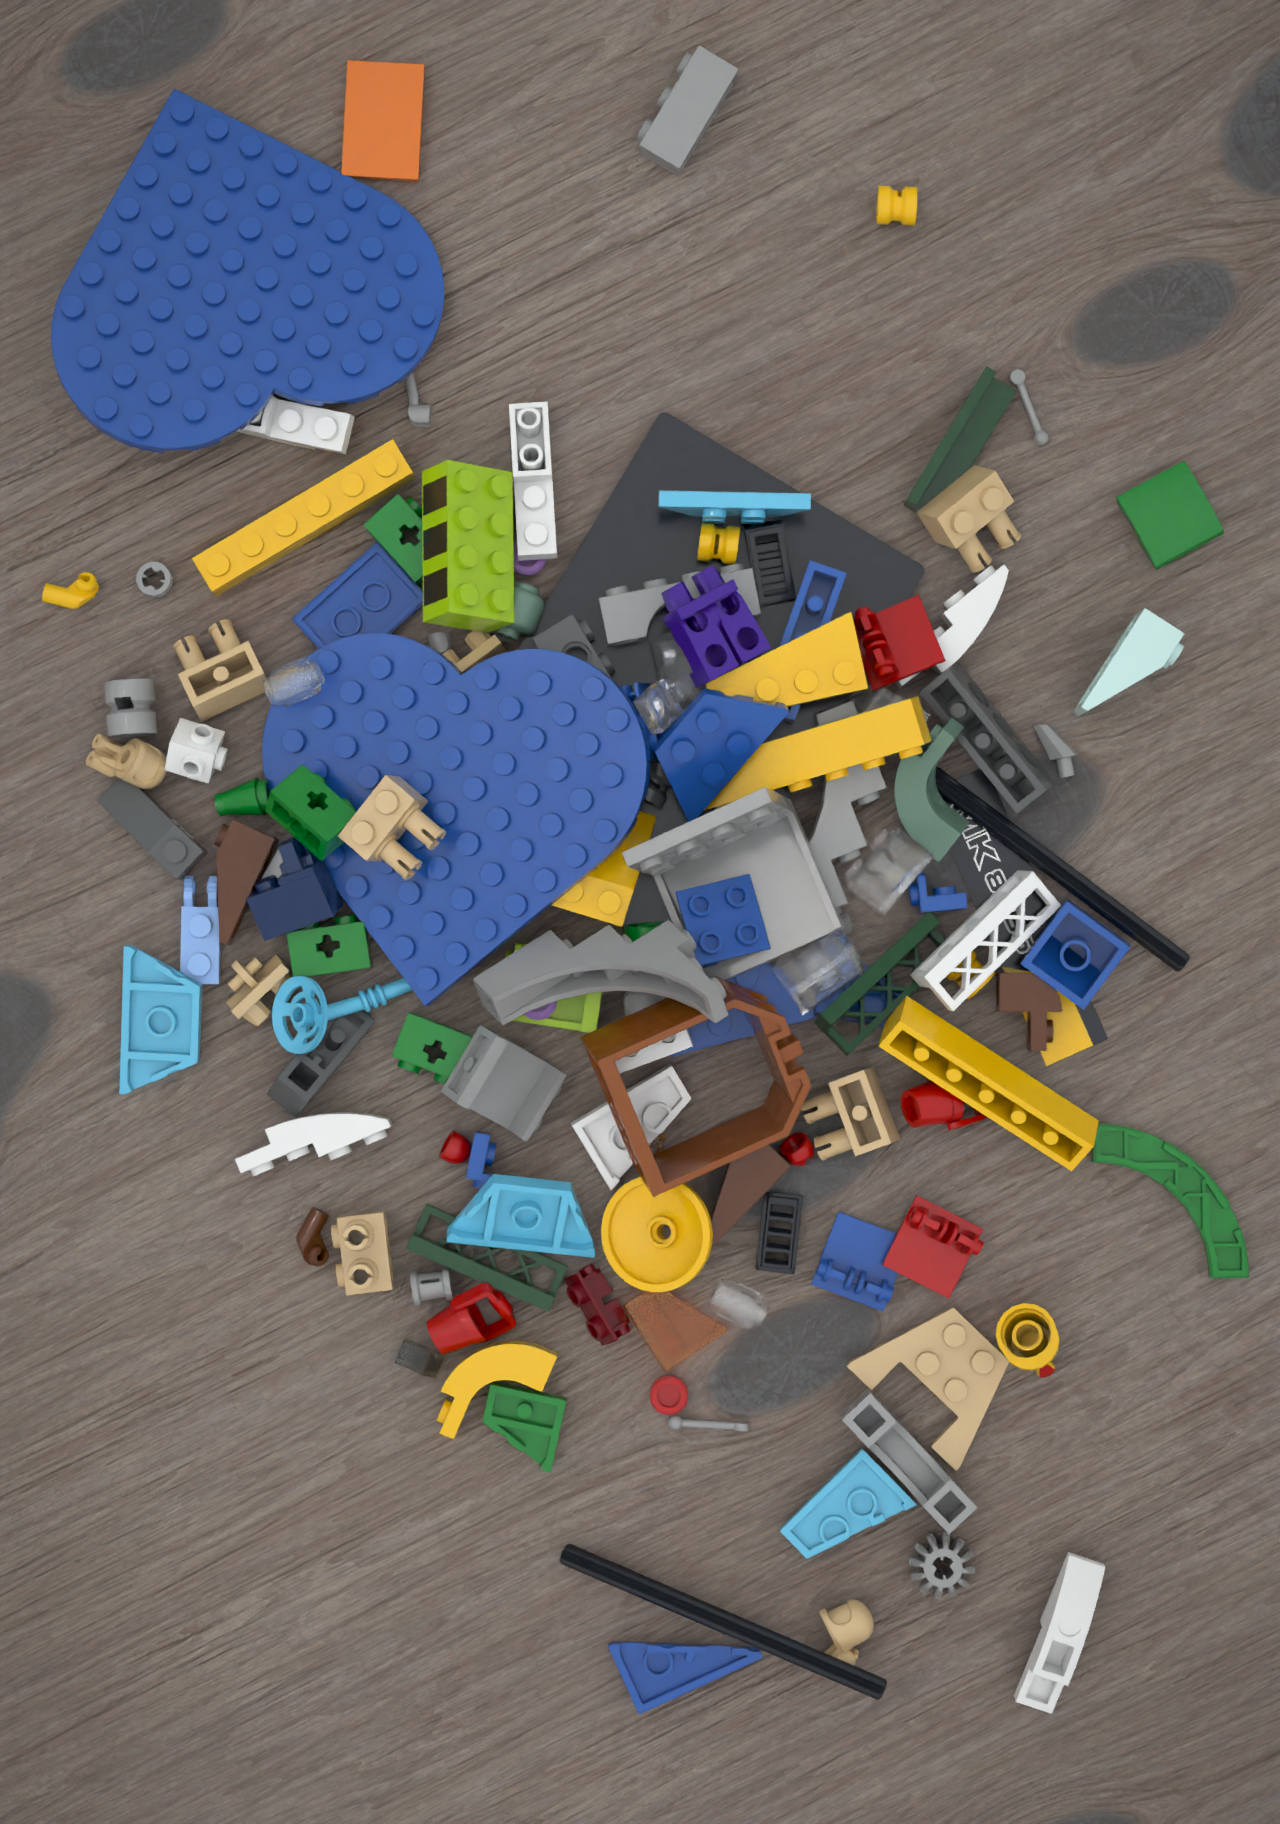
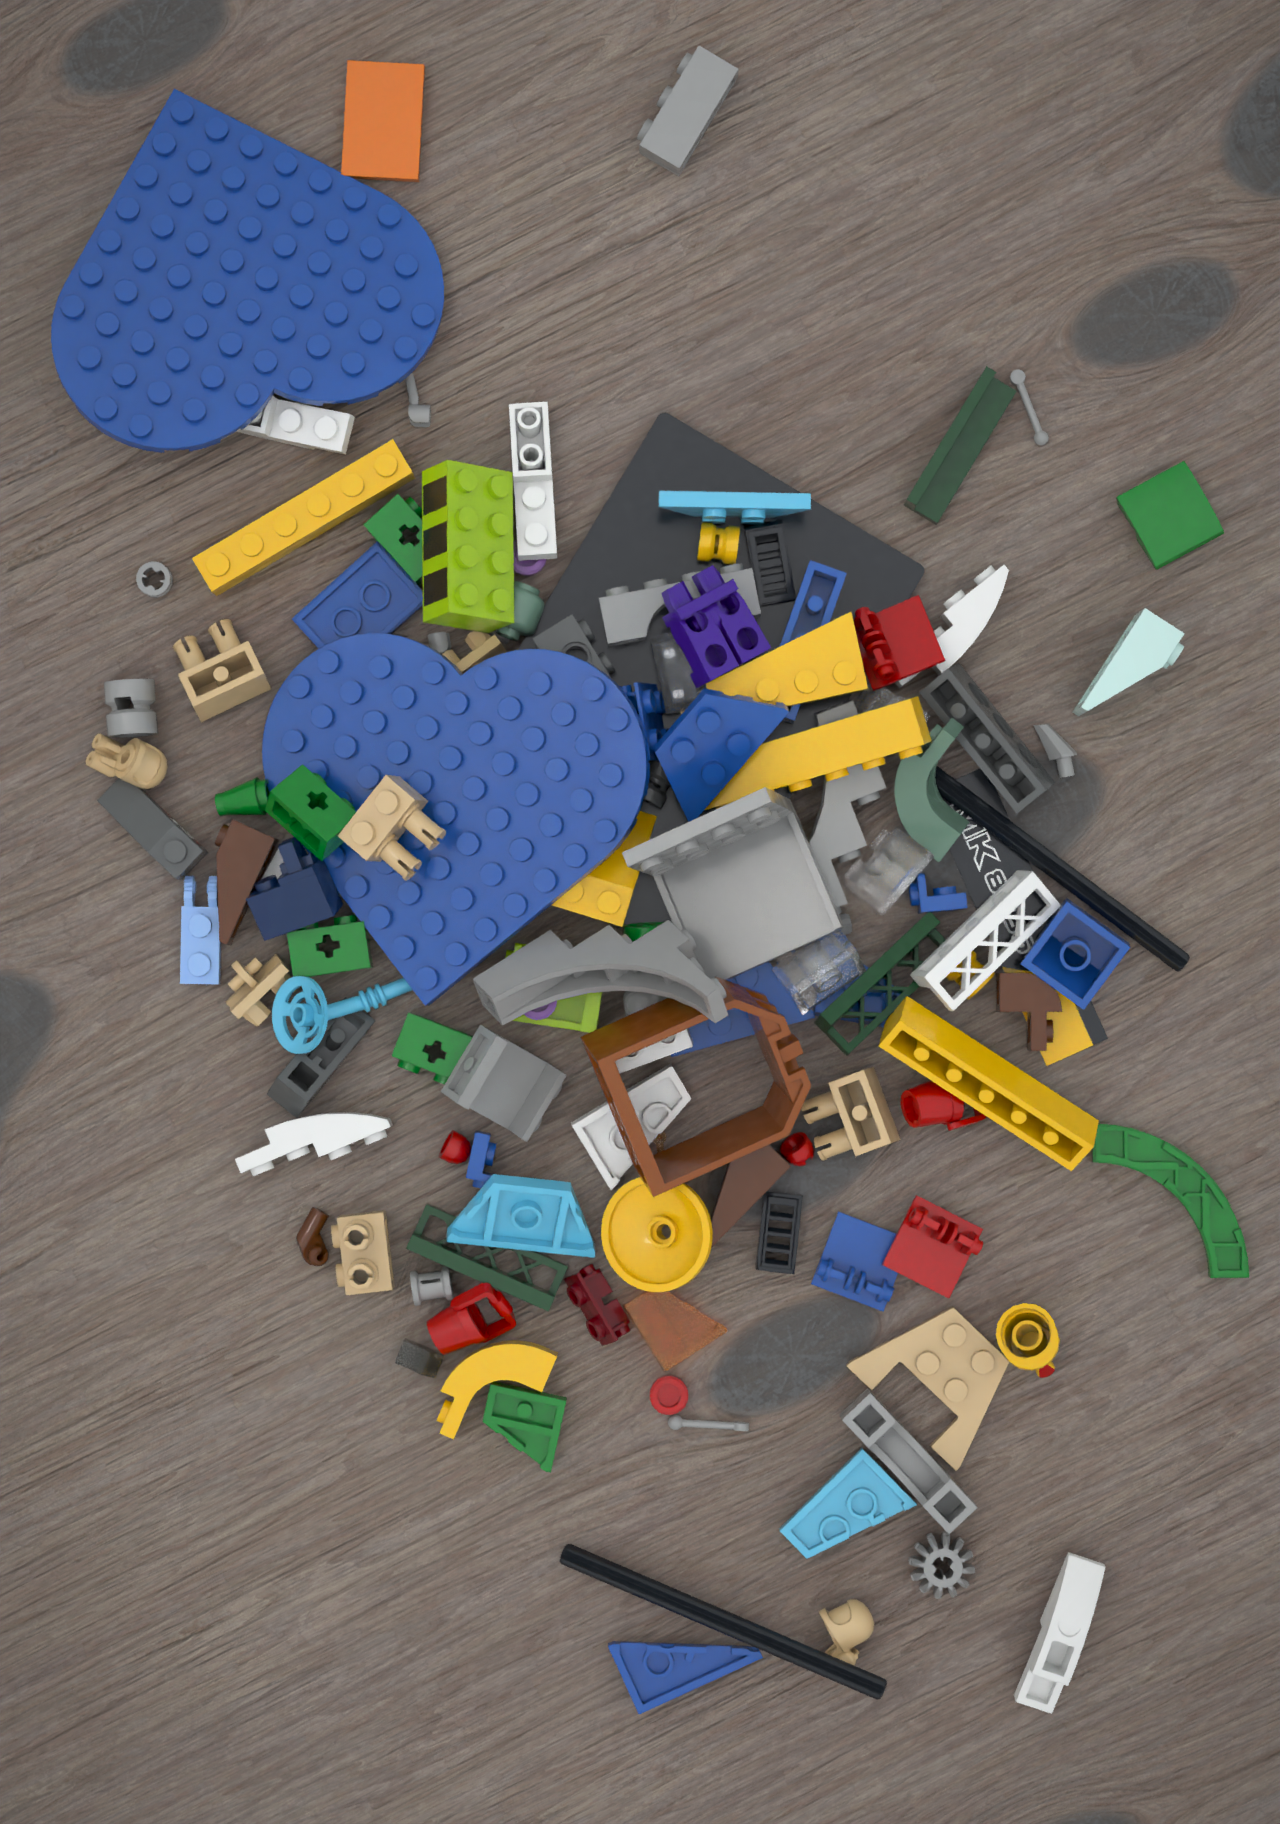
(74, 595): yellow arm -> none
(157, 1020): medium azure wing -> none
(195, 751): white brick -> none
(293, 682): clear brick -> none
(660, 703): clear plate -> none
(723, 920): blue hinge -> none
(739, 1304): clear brick -> none
(896, 205): yellow wheel -> none
(965, 508): tan brick -> none

